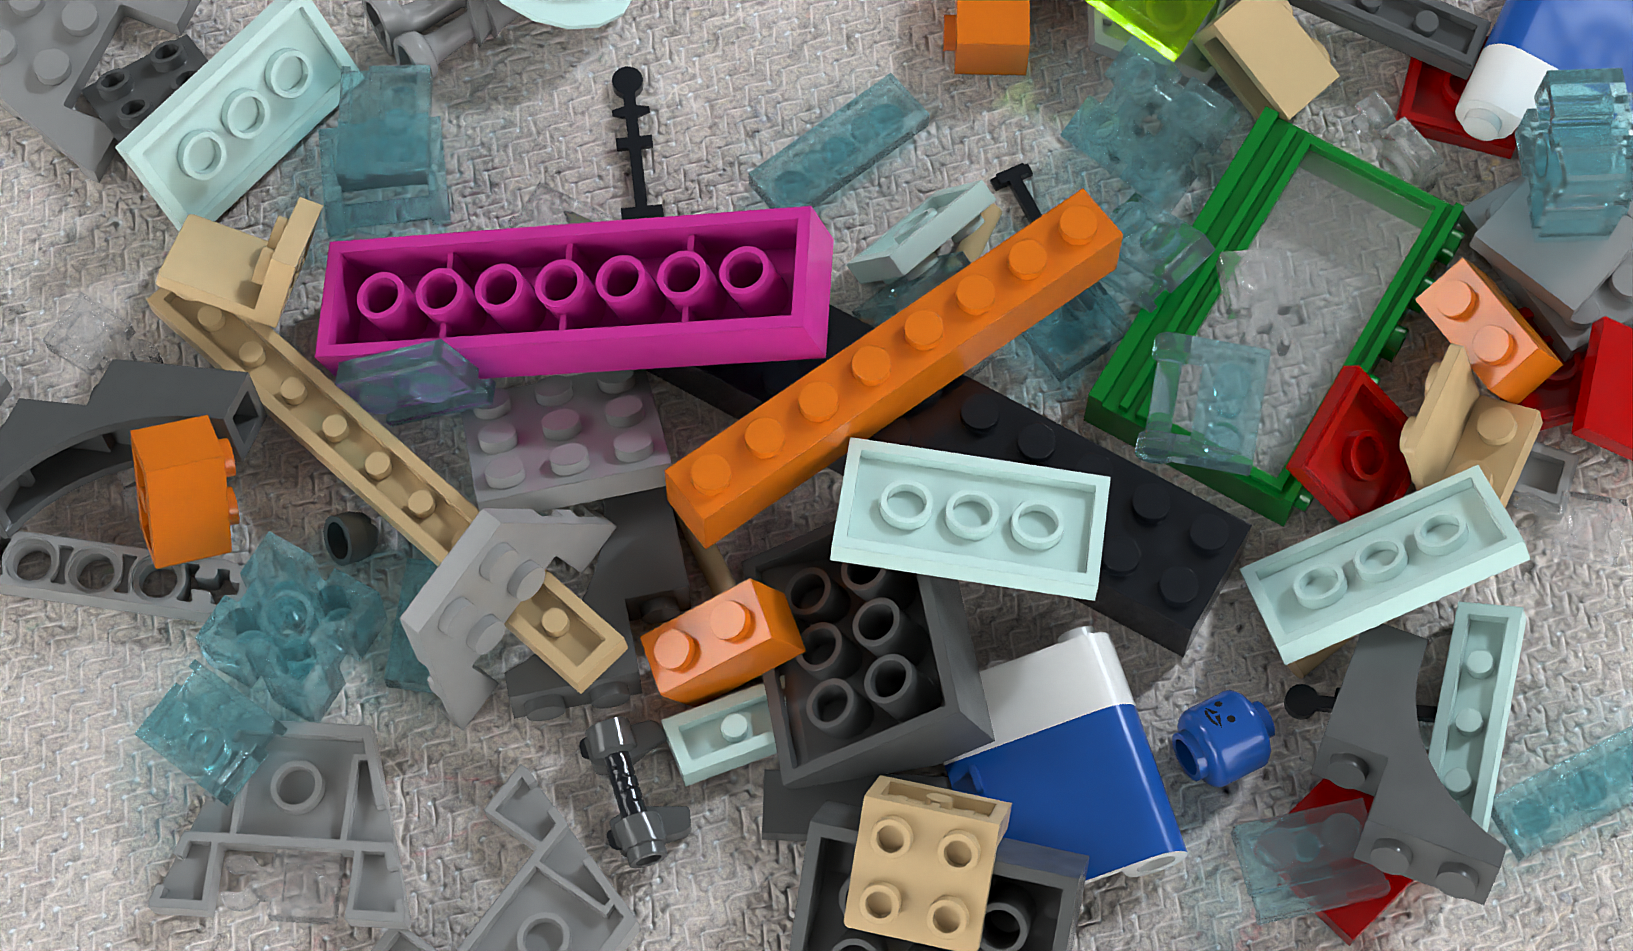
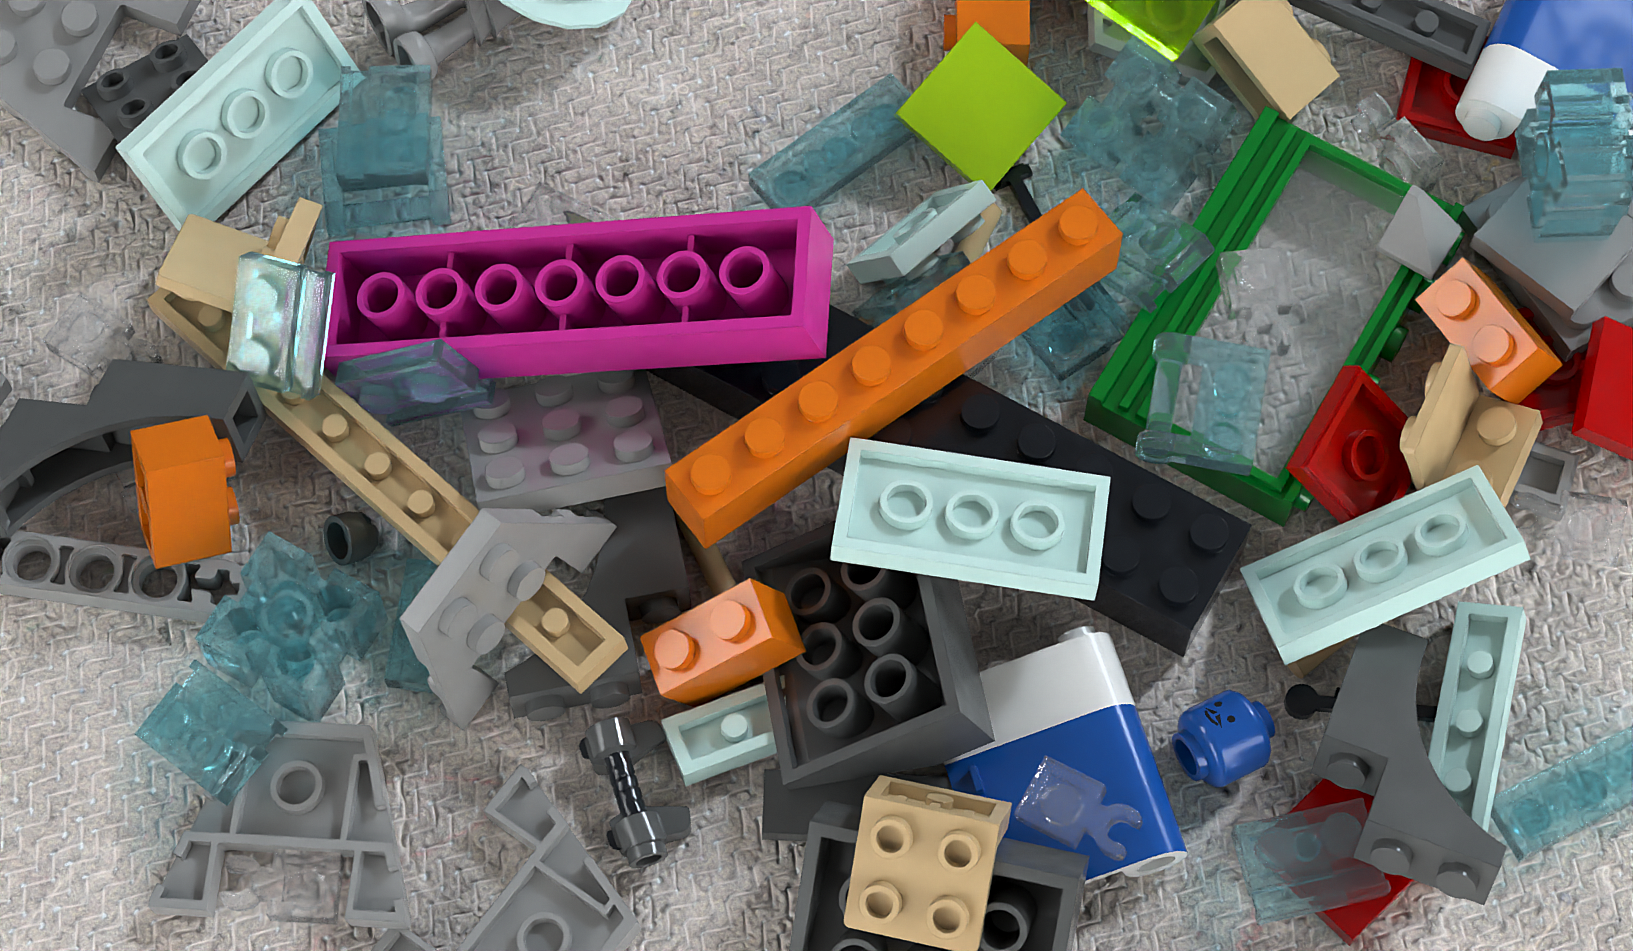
(280, 324): none -> clear light blue plate
(628, 84): black piece -> none
(980, 108): none -> lime tile
(1068, 805): none -> clear plate
(1419, 234): none -> light grey slope

